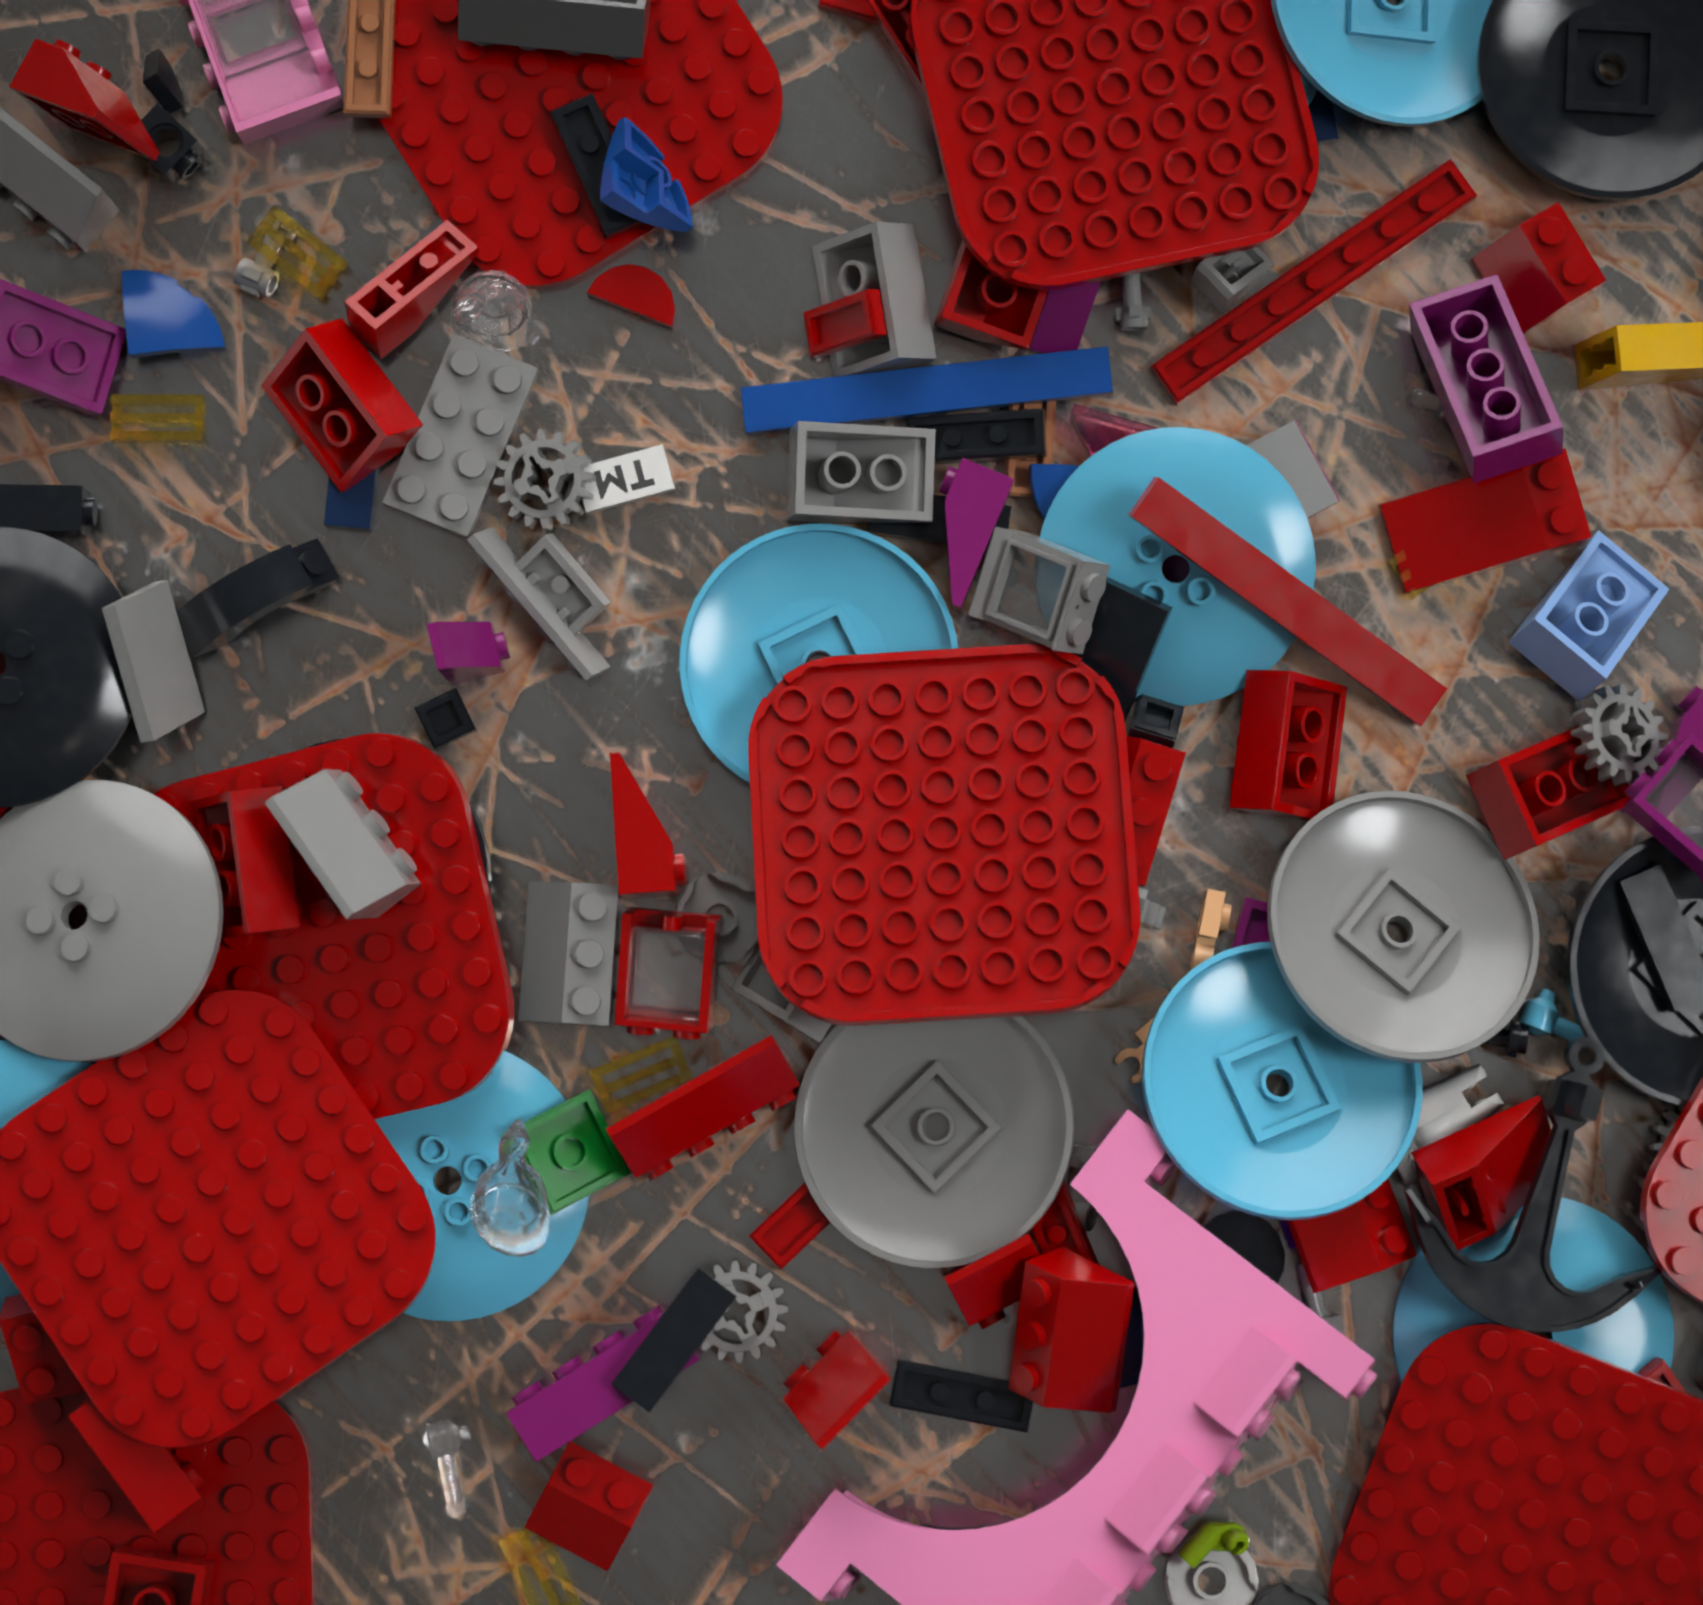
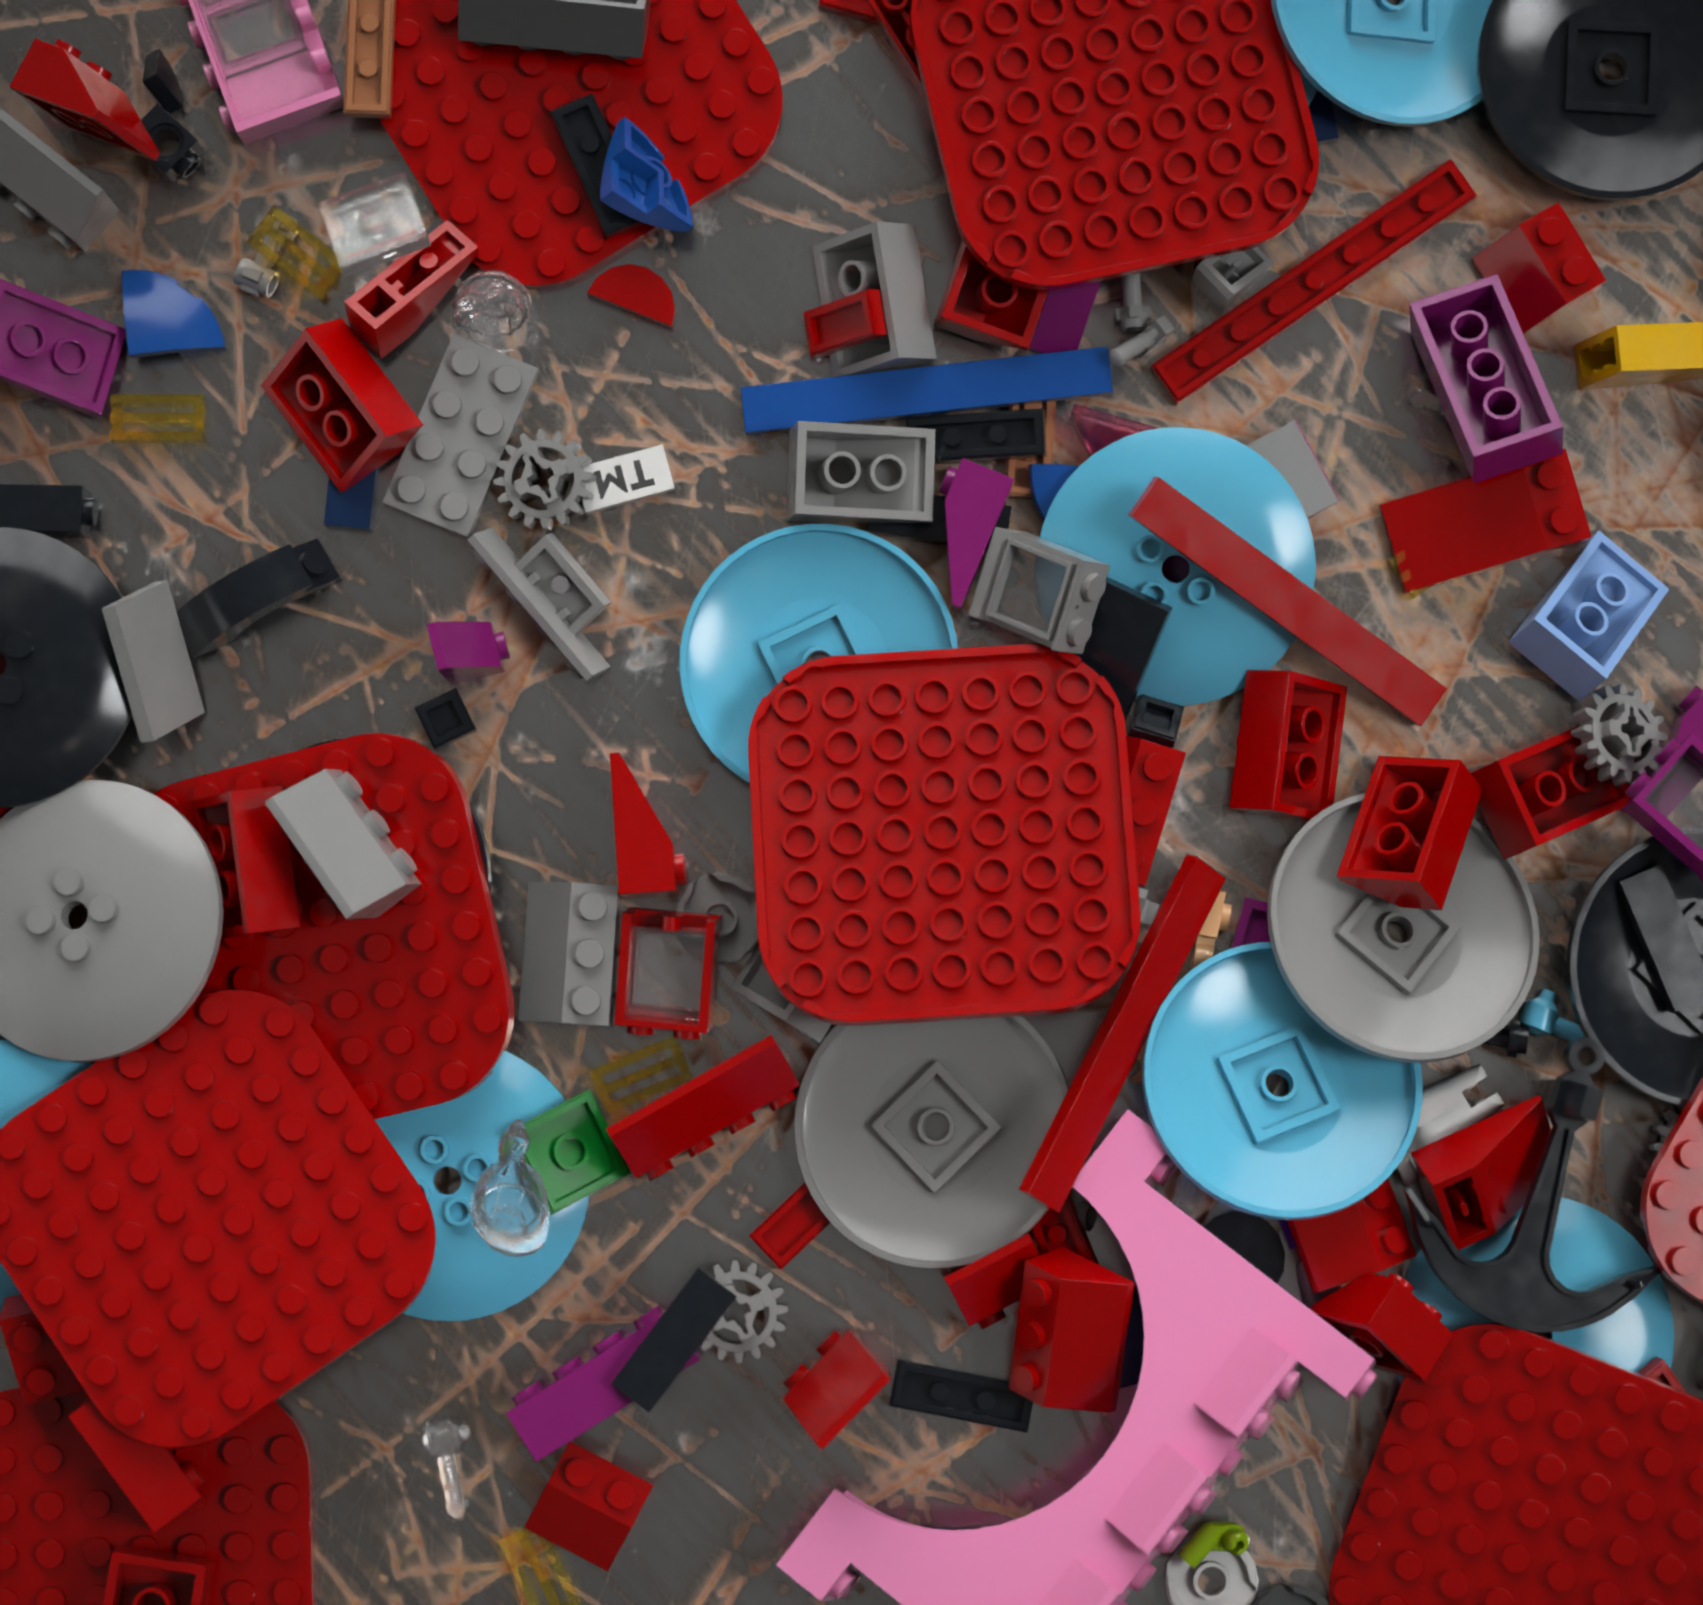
(374, 224): none -> clear tile
(1122, 1034): none -> red tile
(1142, 343): none -> light grey bar
(1387, 1323): none -> red slope
(1411, 830): none -> red slope

